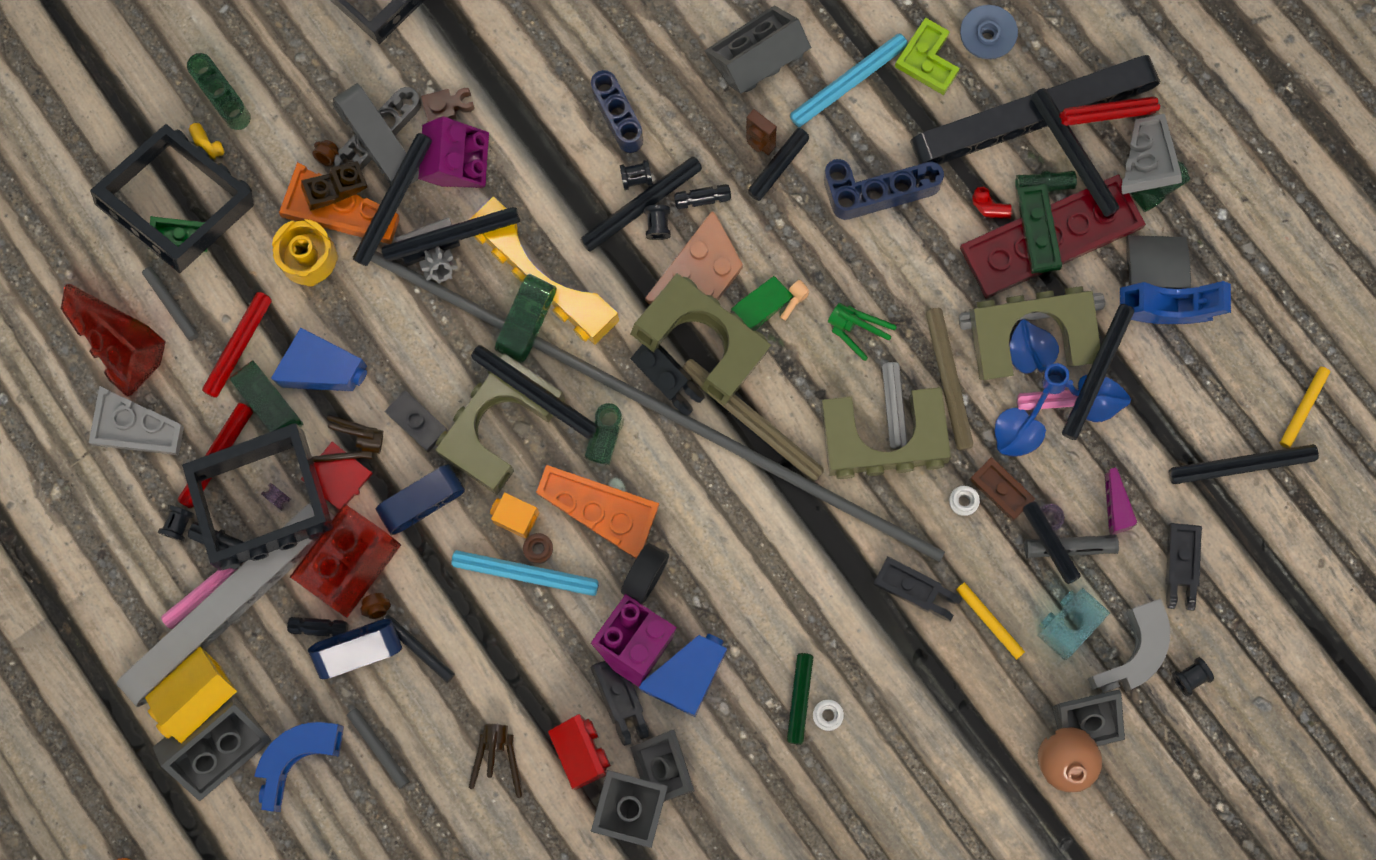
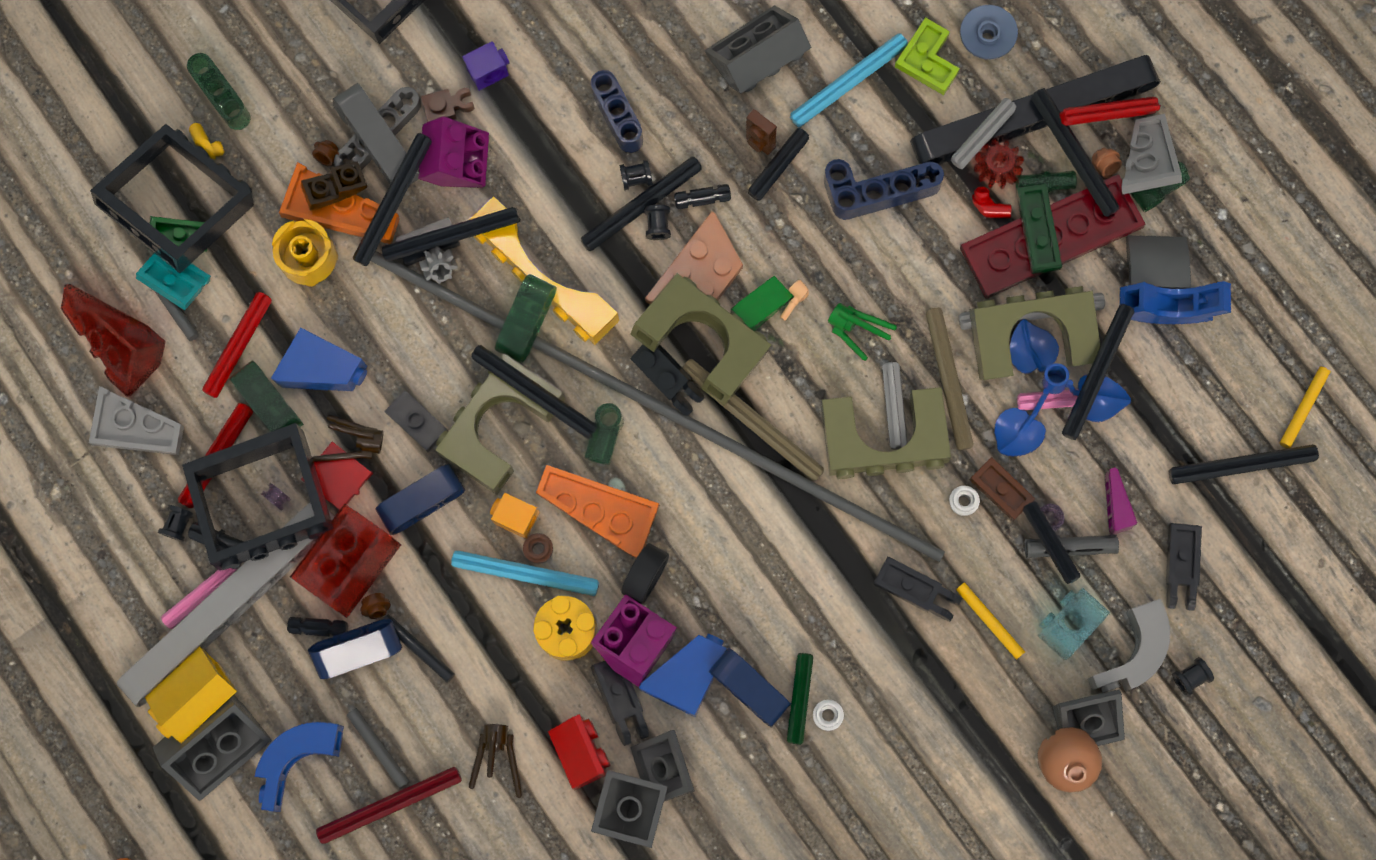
(174, 286): none -> teal plate
(388, 805): none -> dark red axle
(486, 65): none -> dark purple brick
(562, 611): none -> yellow brick
(749, 687): none -> dark blue beam
(983, 133): none -> light grey axle
(1005, 156): none -> clear red gear
(1106, 162): none -> nougat plate

